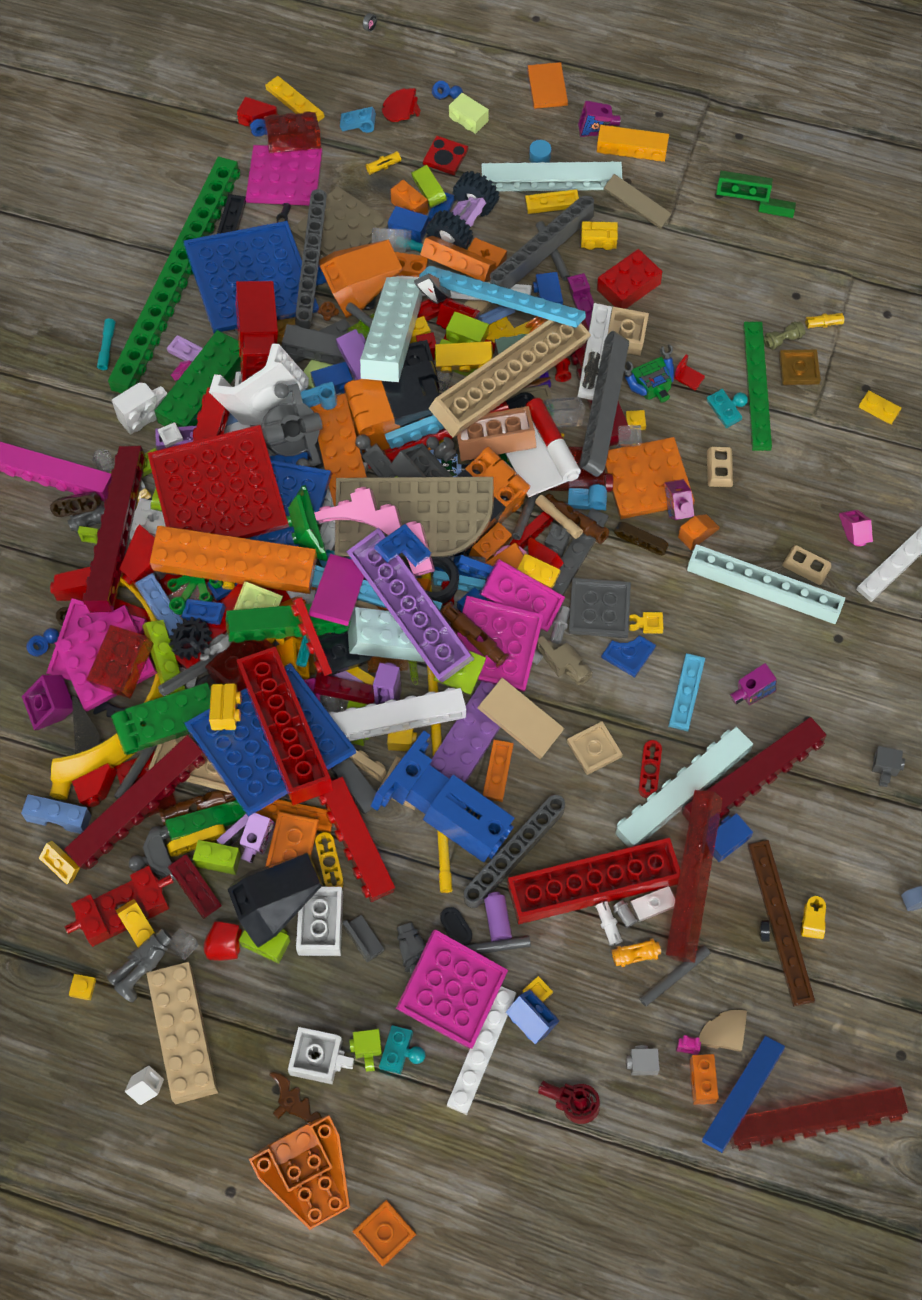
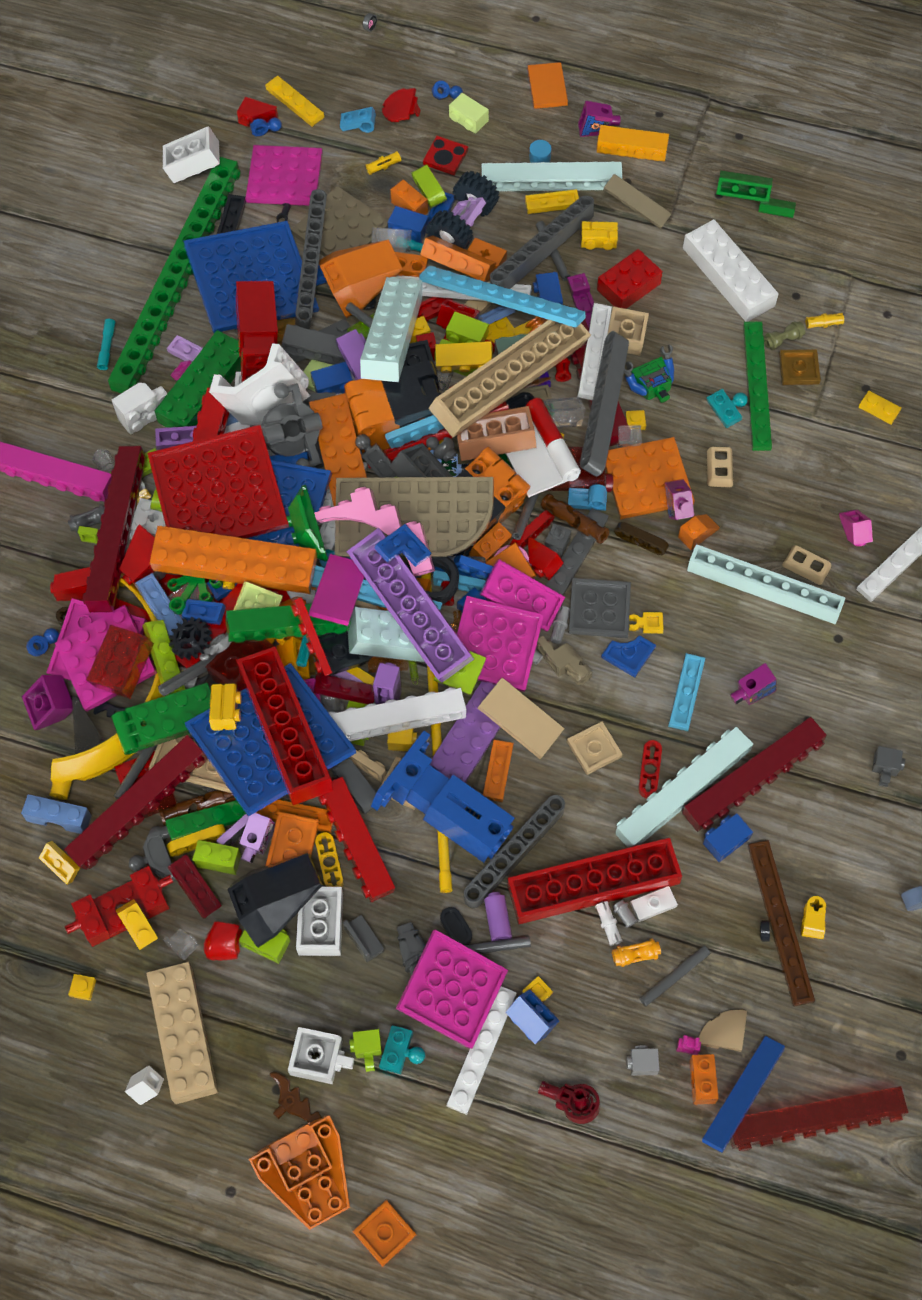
(70, 509): dark brown beam -> none
(95, 785): red slope -> none
(146, 958): dark grey piece -> none
(170, 434): white tile -> none
(191, 154): none -> white brick
(292, 132): clear red brick -> none
(318, 396): dark azure plate -> none
(328, 306): dark orange plate -> none
(431, 288): slope -> none
(468, 629): reddish brown piece -> none
(539, 570): yellow plate -> none
(549, 508): tan piece -> none
(591, 370): clear smoke pin -> none
(688, 375): red bracket -> none
(694, 876): clear red brick -> none
(730, 270): none -> white brick

